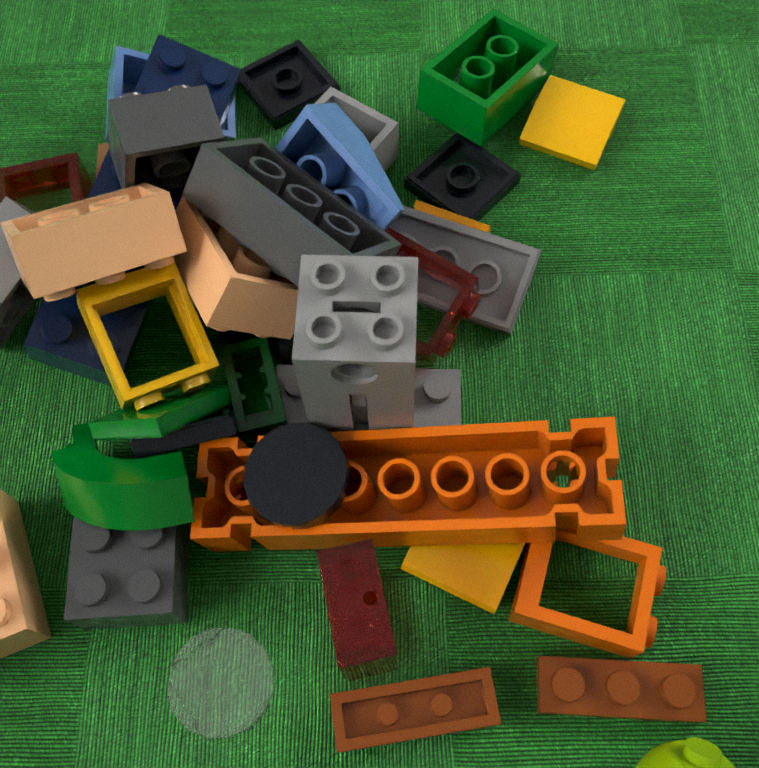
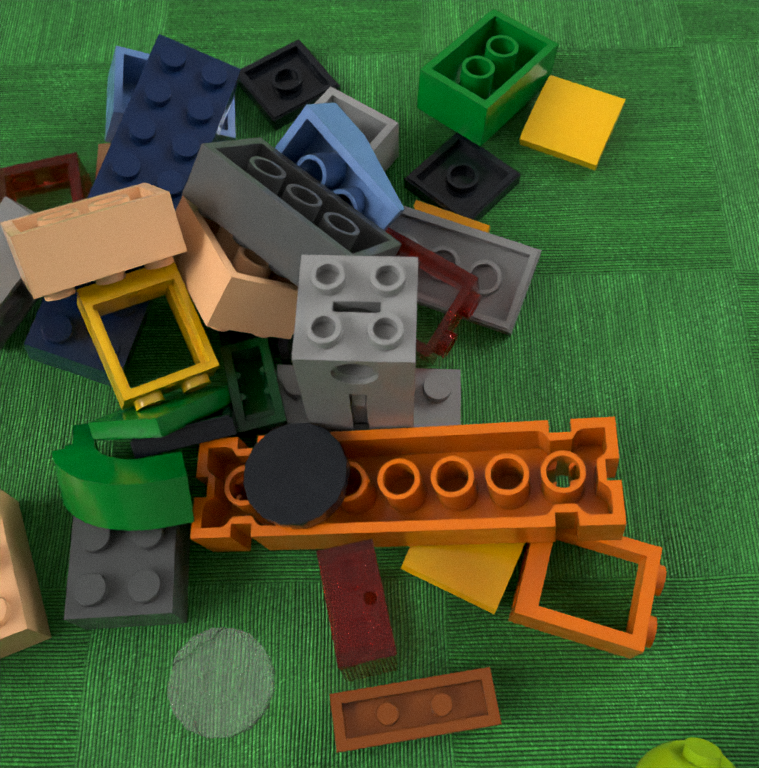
(160, 134): dark grey brick -> none
(620, 689): dark orange plate -> none

